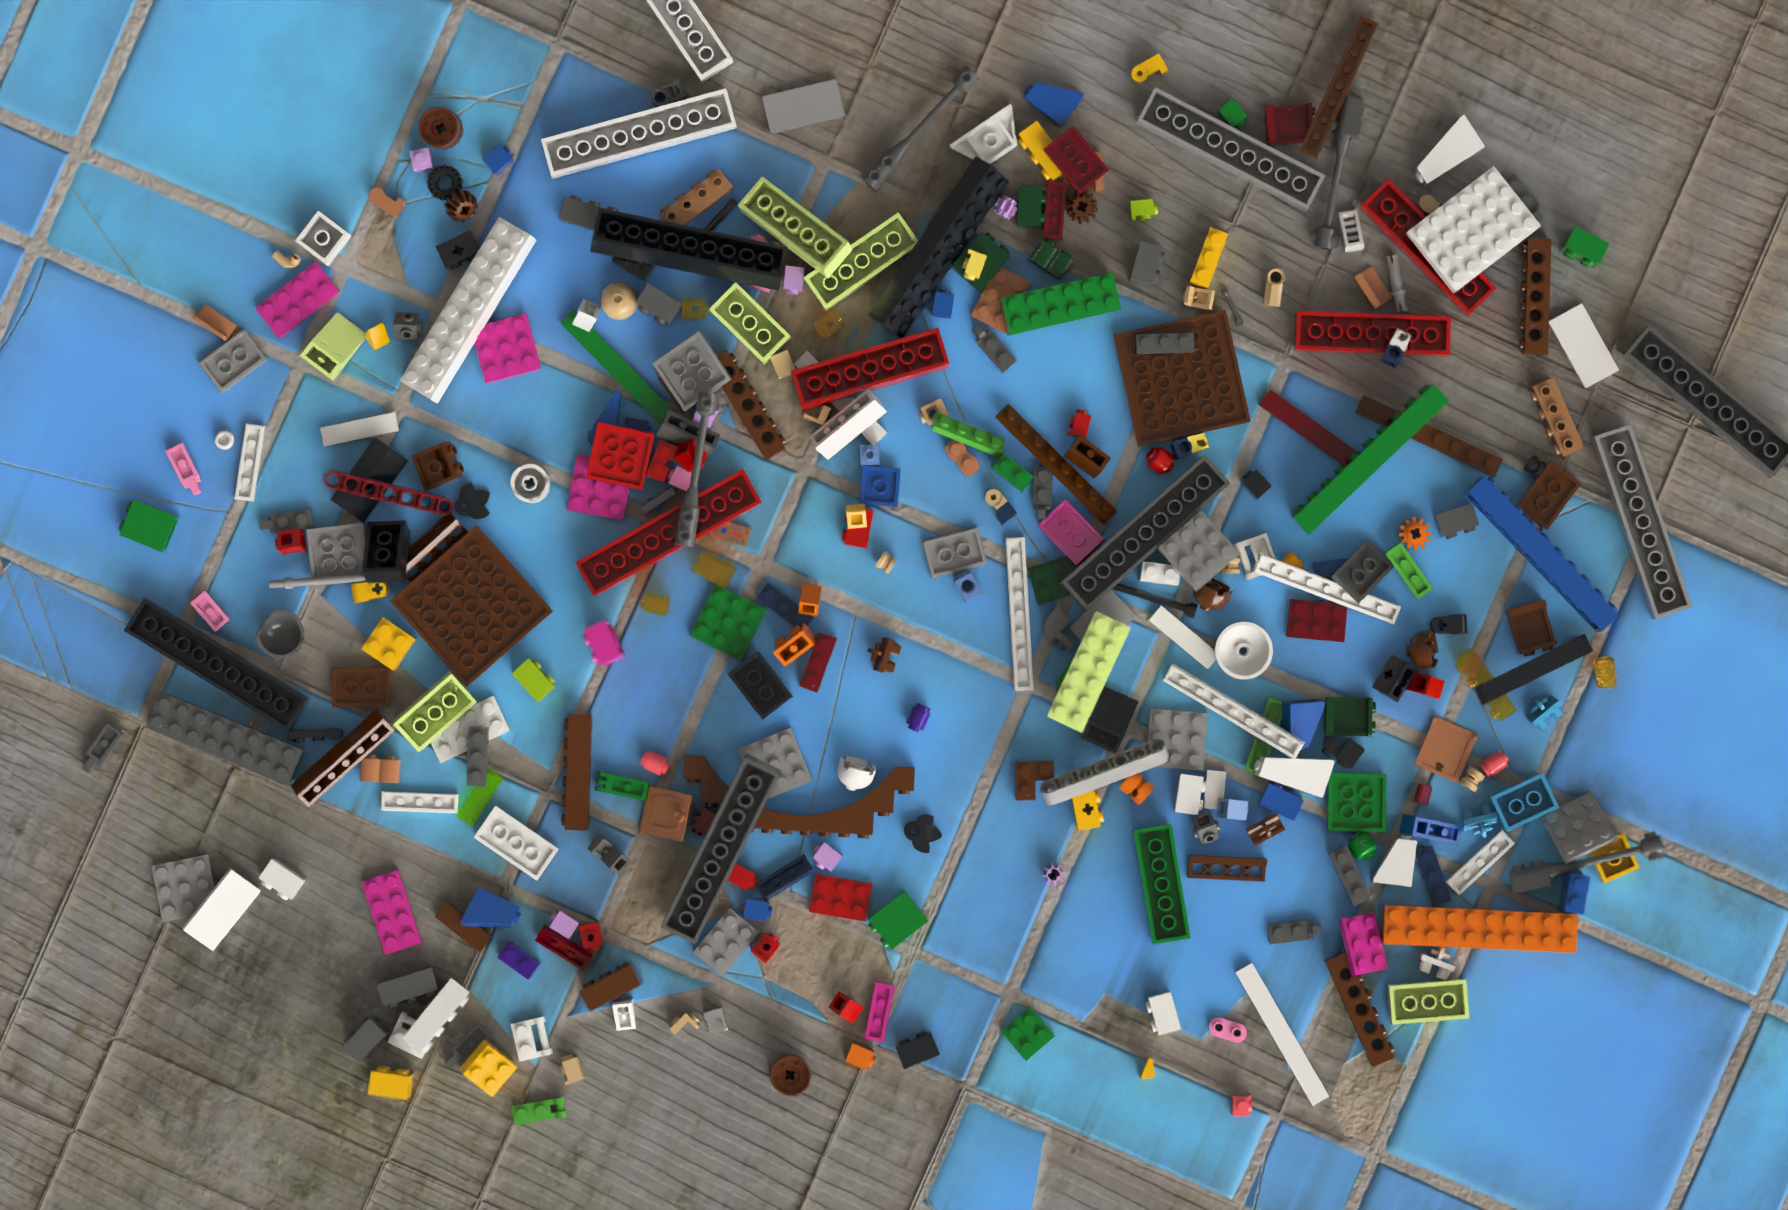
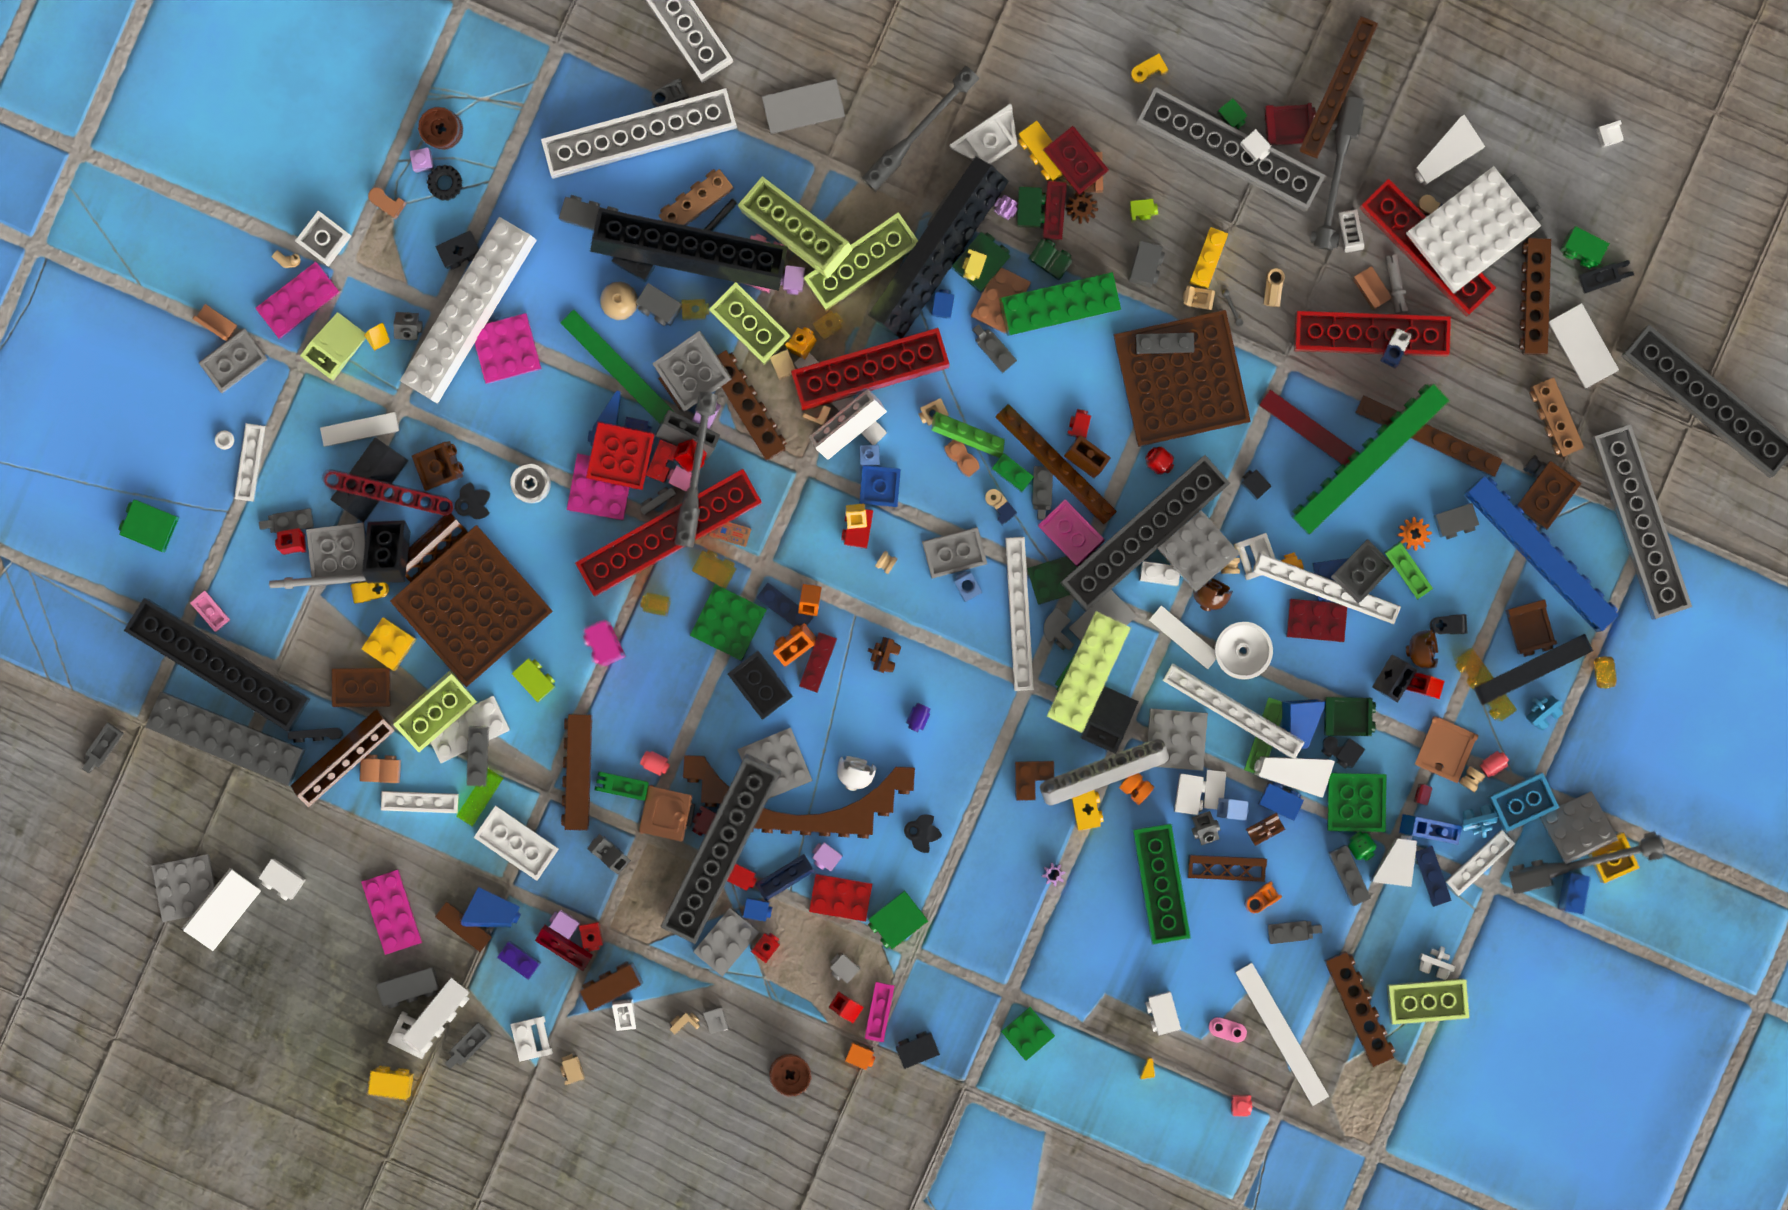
(184, 467): bright pink hinge -> none
(280, 634): dark grey cylinder -> none
(366, 1039): dark grey brick -> none
(461, 205): reddish brown gear -> none
(488, 1067): yellow brick -> none
(498, 159): blue brick -> none
(538, 1111): bright green plate -> none
(586, 315): white slope -> none
(803, 347): none -> light orange brick
(843, 968): none -> light grey brick
(1053, 101): blue slope -> none
(1188, 608): black piece -> none
(1189, 445): leg -> none
(1256, 146): none -> white brick
(1263, 897): none -> orange piece
(1363, 944): dark pink plate -> none
(1479, 928): orange brick -> none
(1603, 277): none -> black hinge
(1610, 133): none -> white panel

